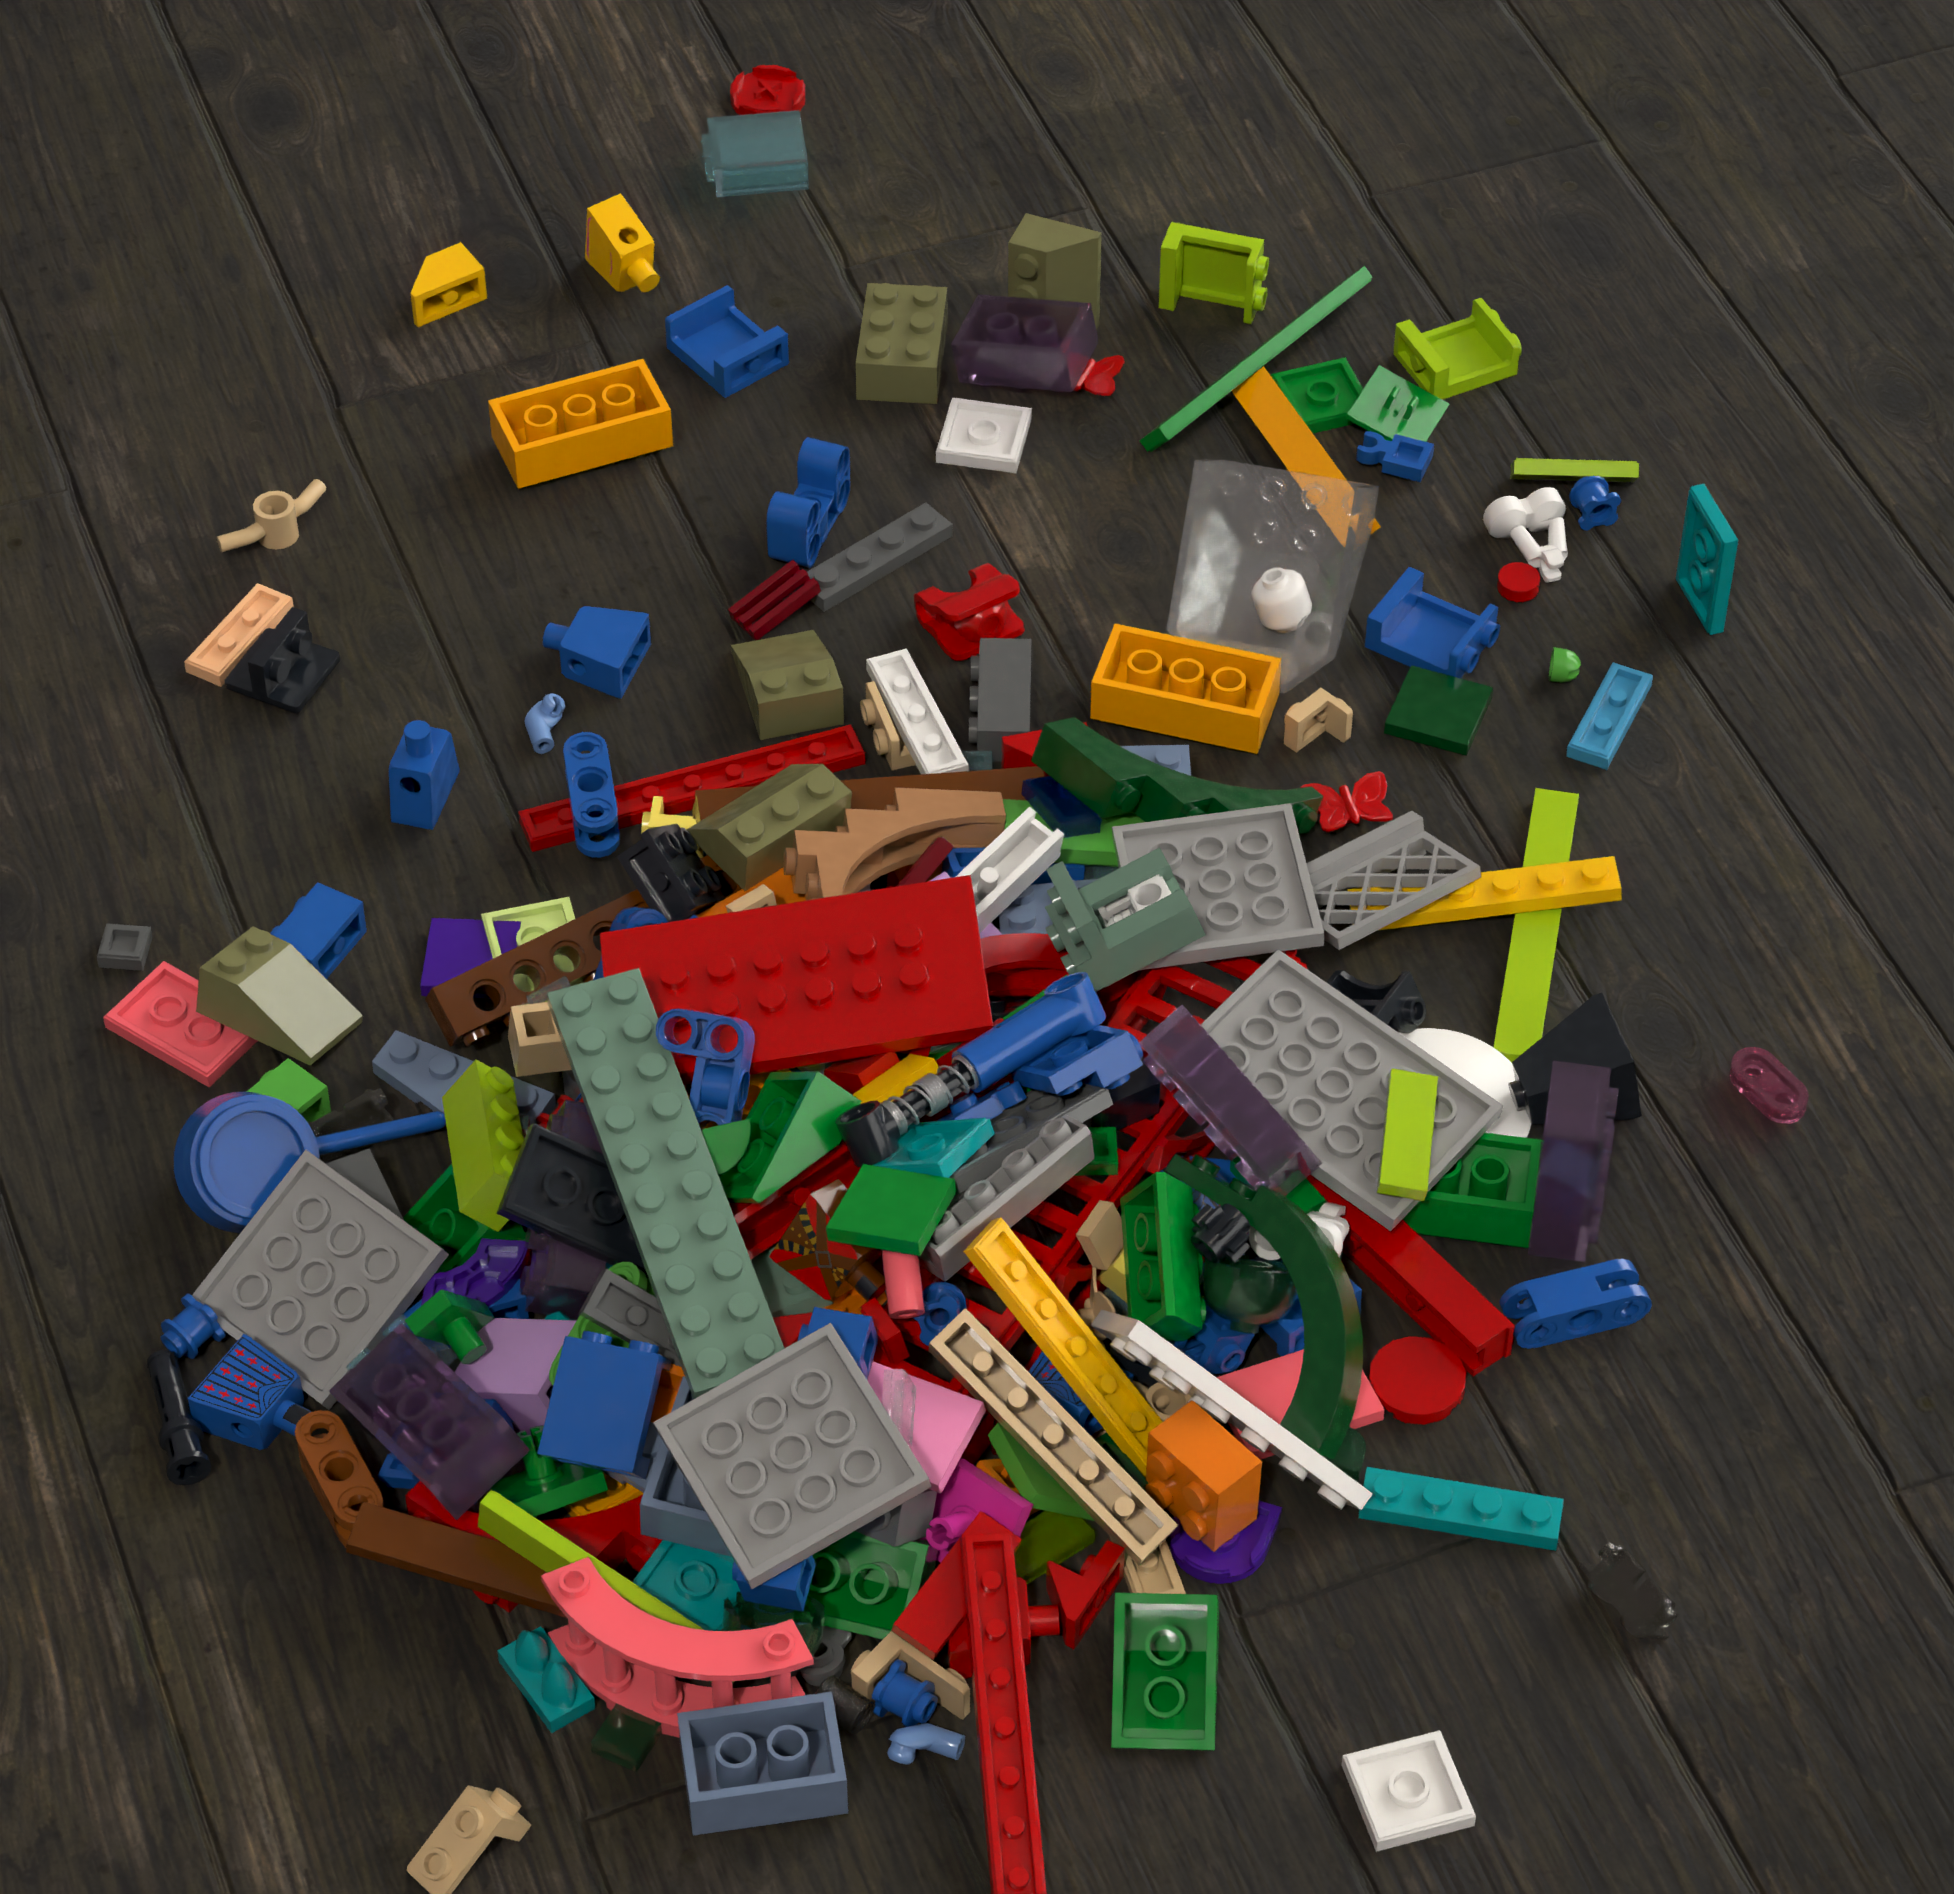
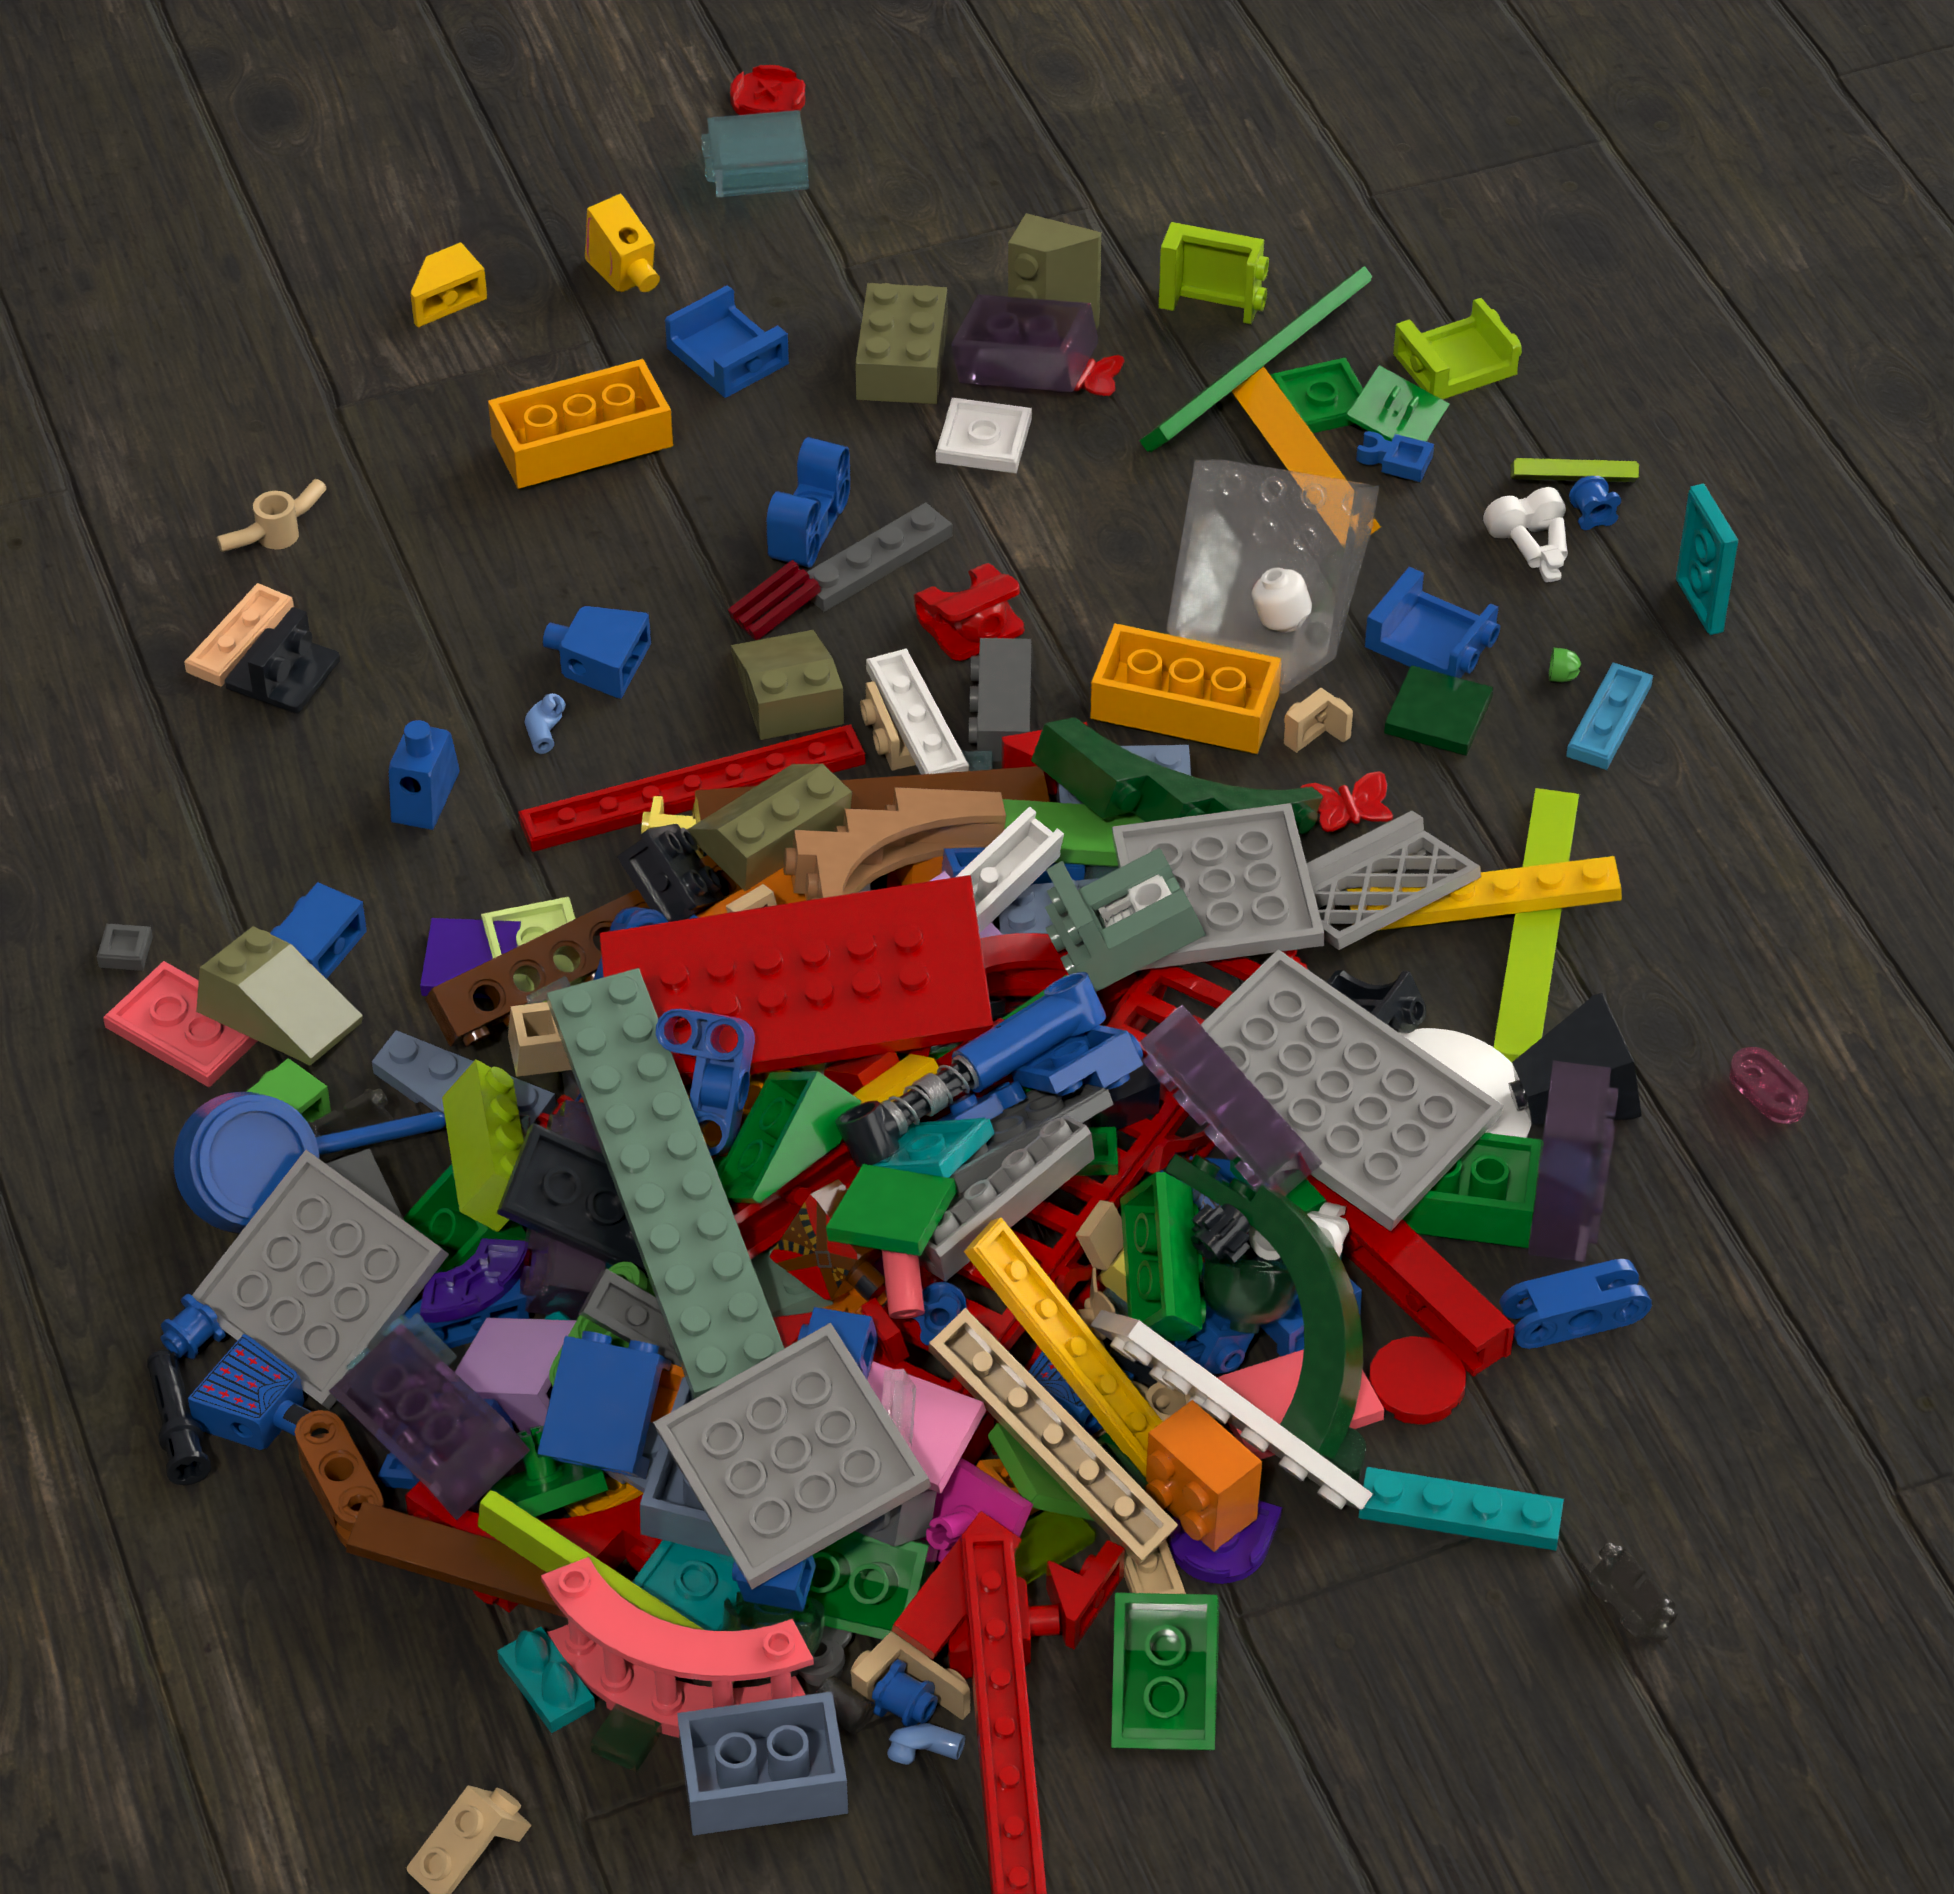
(454, 1322): green tile -> none
(591, 794): blue piece -> none
(727, 1143): green tile -> none
(927, 862): dark red tile -> none
(1060, 807): clear blue tile -> none
(1407, 1134): lime tile -> none
(1408, 1790): white tile -> none
(1518, 582): red tile -> none

